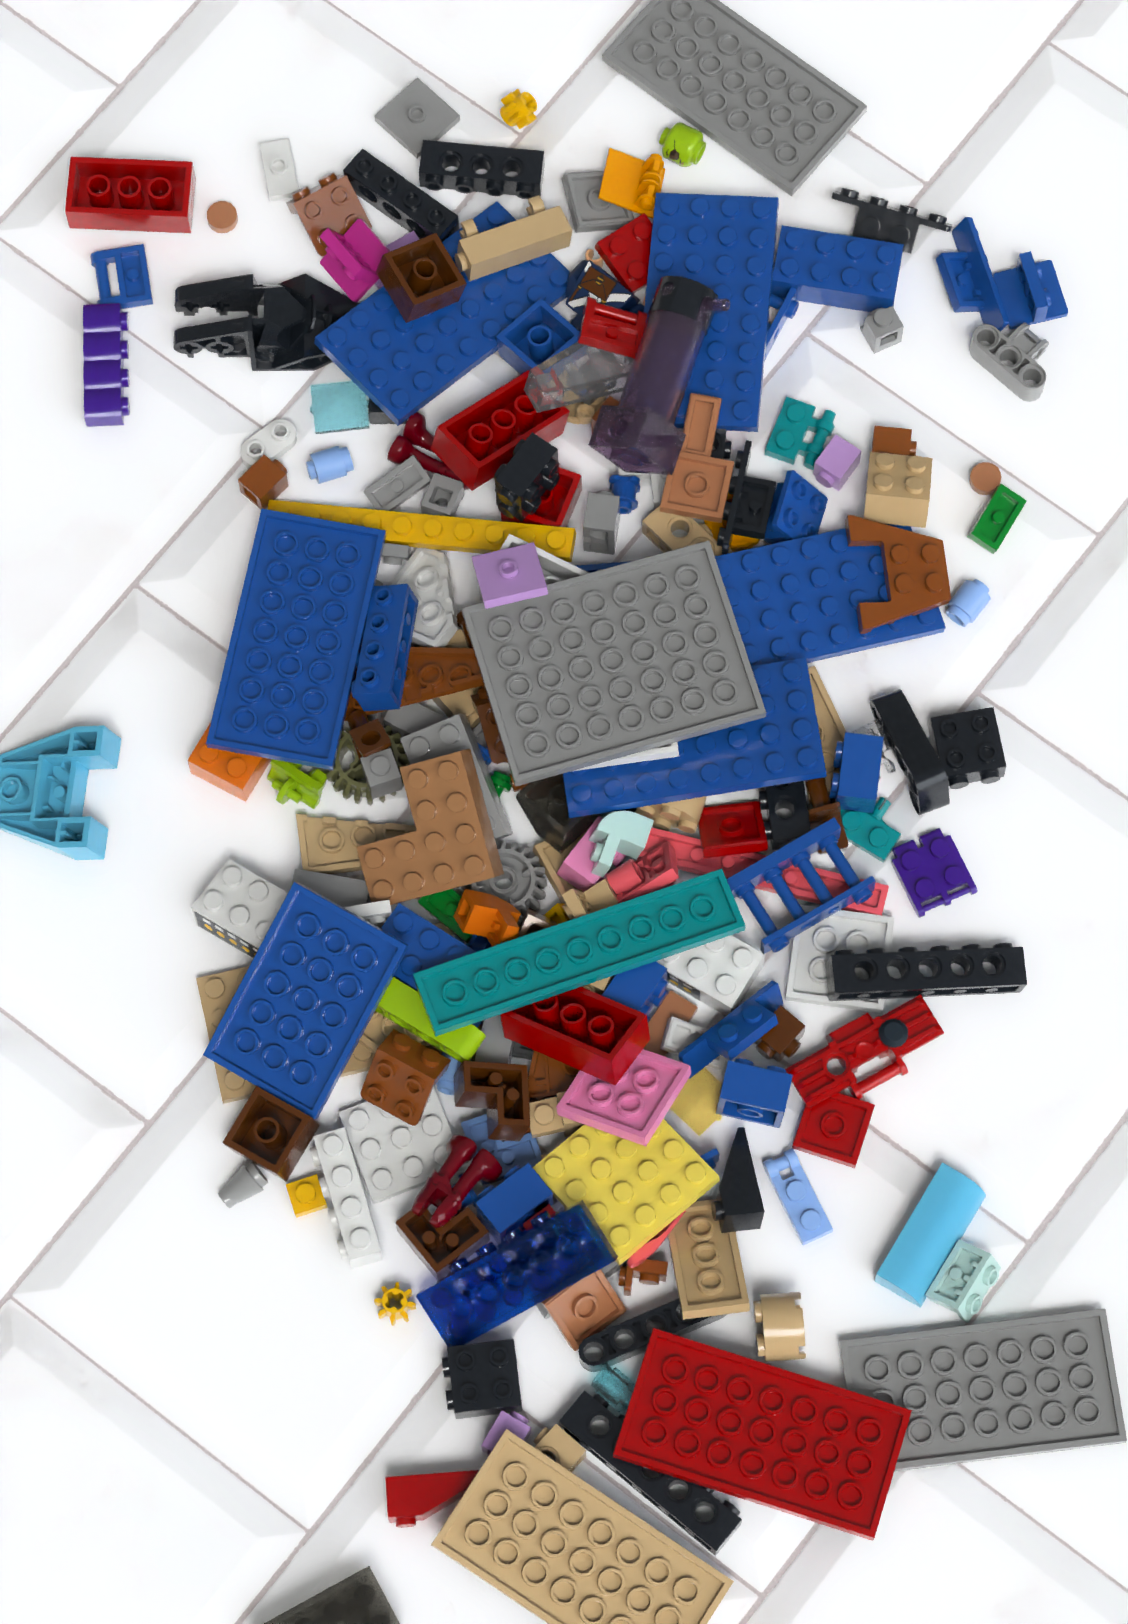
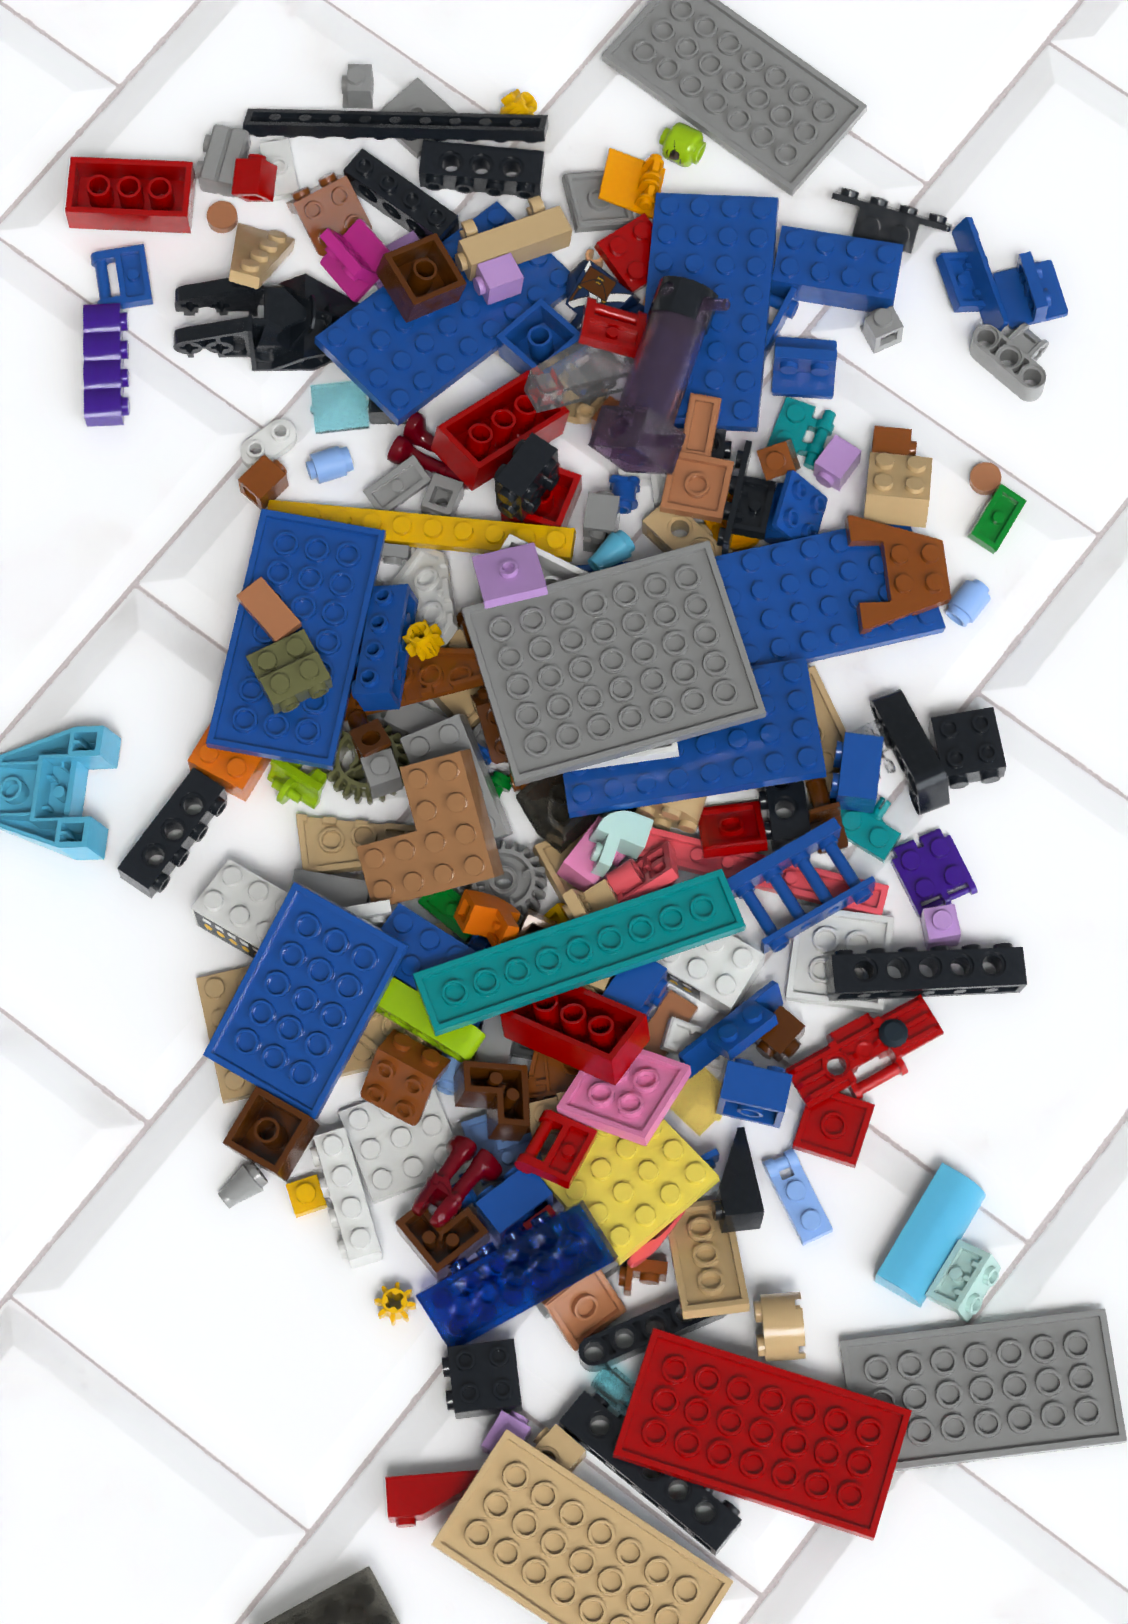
(194, 790): none -> black brick
(221, 151): none -> light grey brick
(254, 179): none -> red brick
(257, 254): none -> tan wing
(268, 610): none -> nougat tile
(290, 672): none -> olive plate
(358, 86): none -> light grey brick
(402, 125): none -> black plate
(423, 640): none -> yellow gear
(498, 279): none -> lavender brick
(566, 1152): none -> red plate
(612, 551): none -> medium azure cone
(778, 459): none -> dark orange brick
(804, 368): none -> blue bracket
(940, 926): none -> lavender brick

